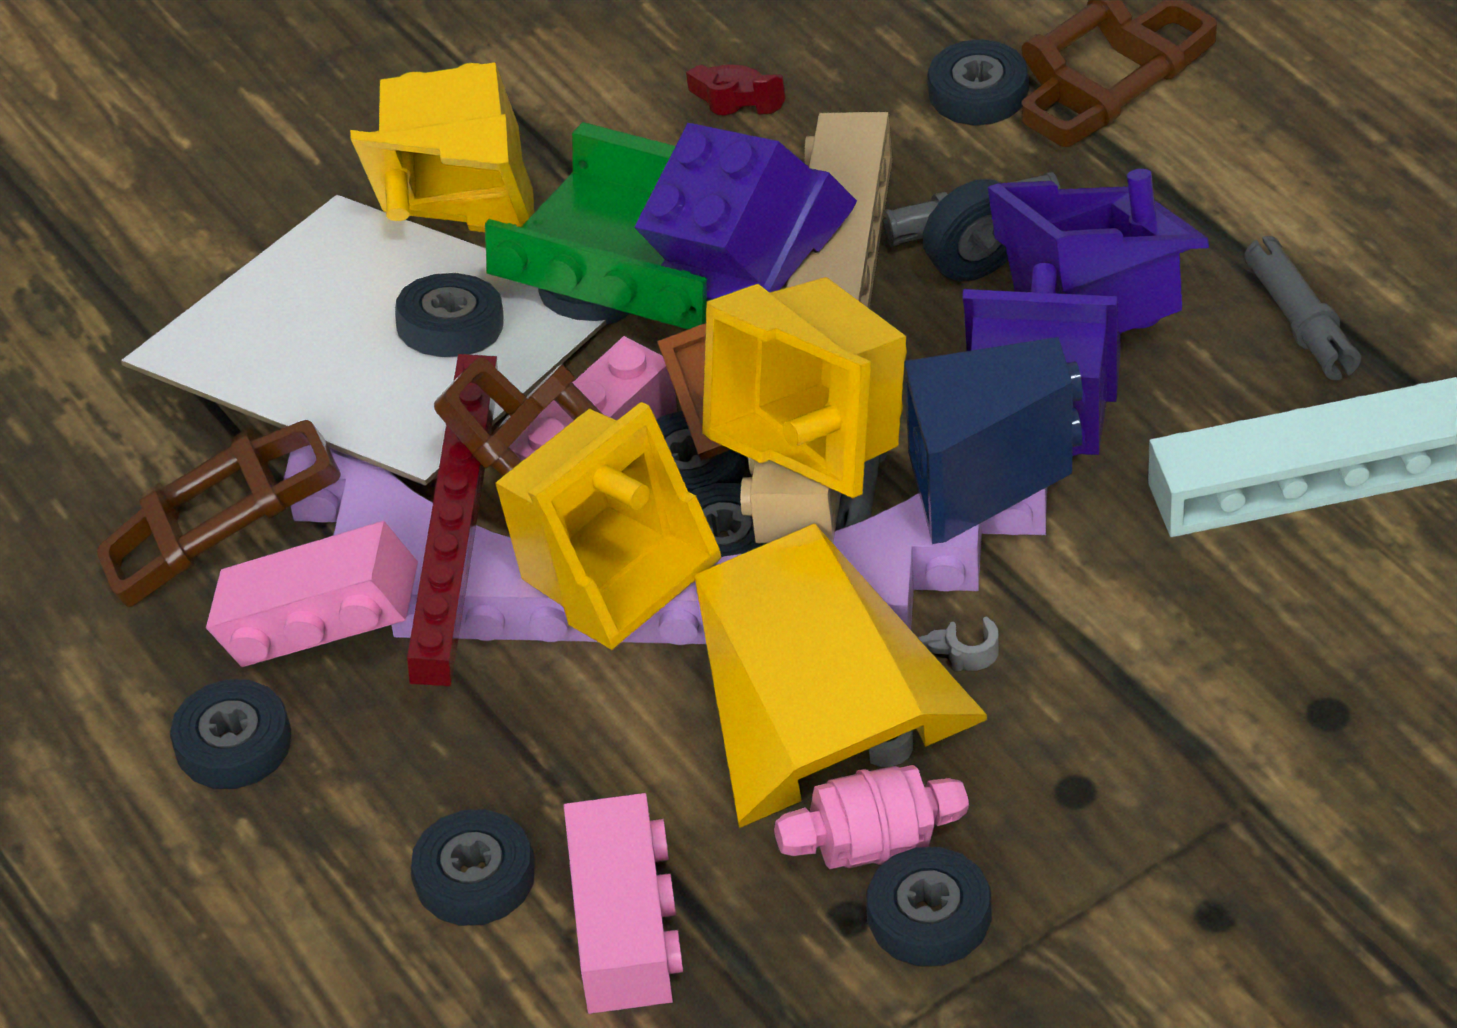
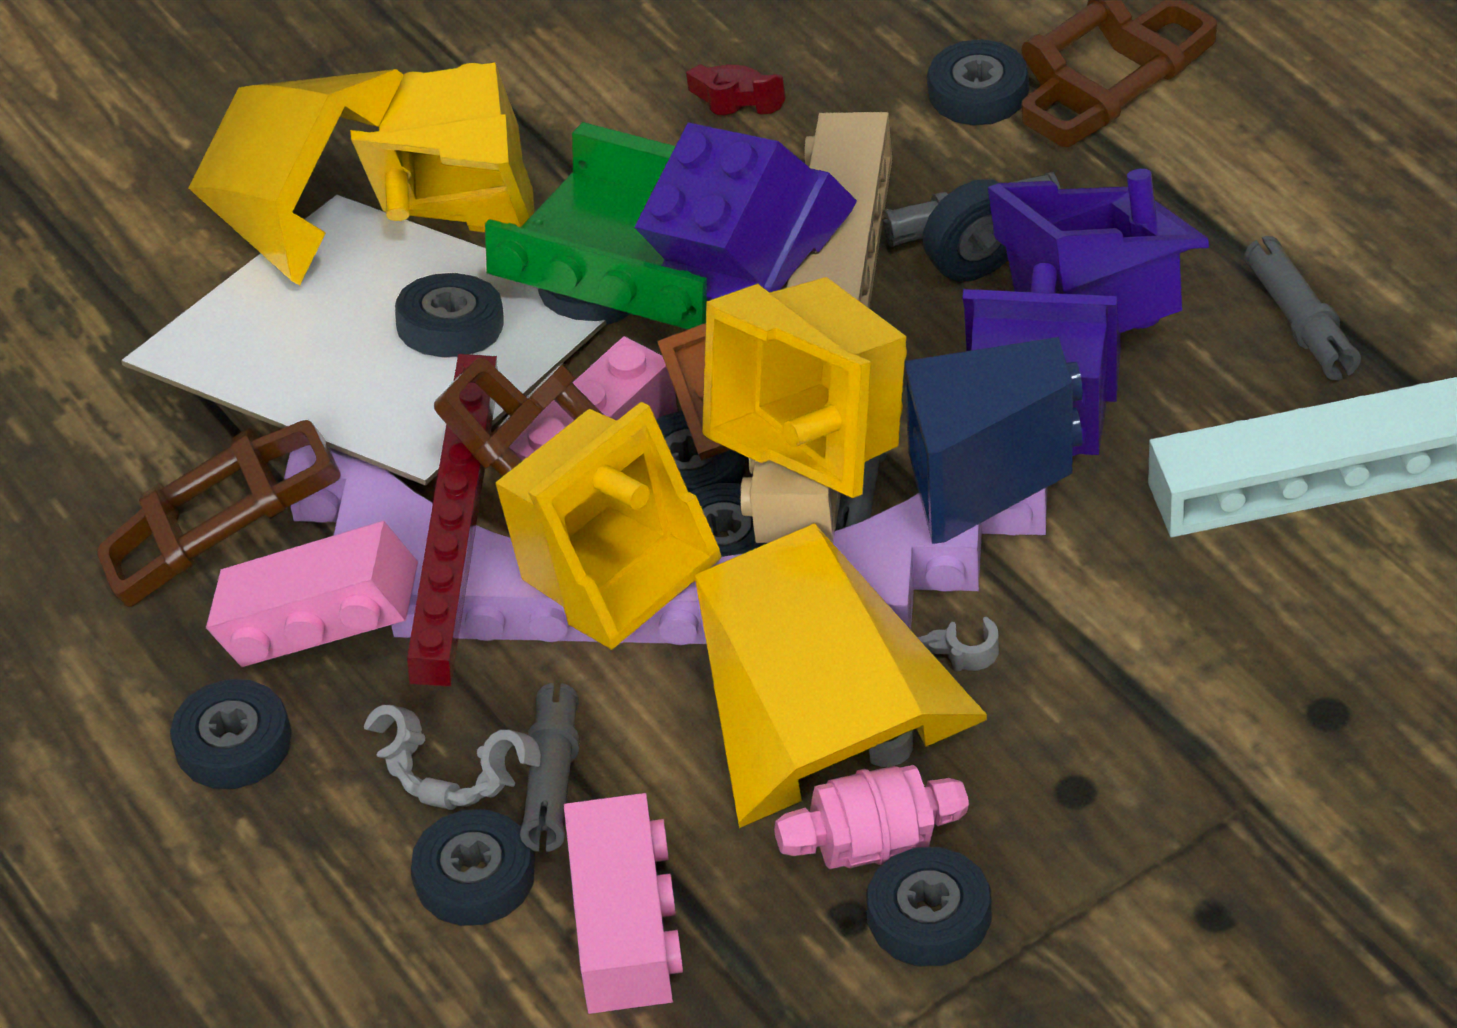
(270, 150): none -> yellow wedge
(440, 792): none -> light grey piece
(549, 782): none -> dark grey pin

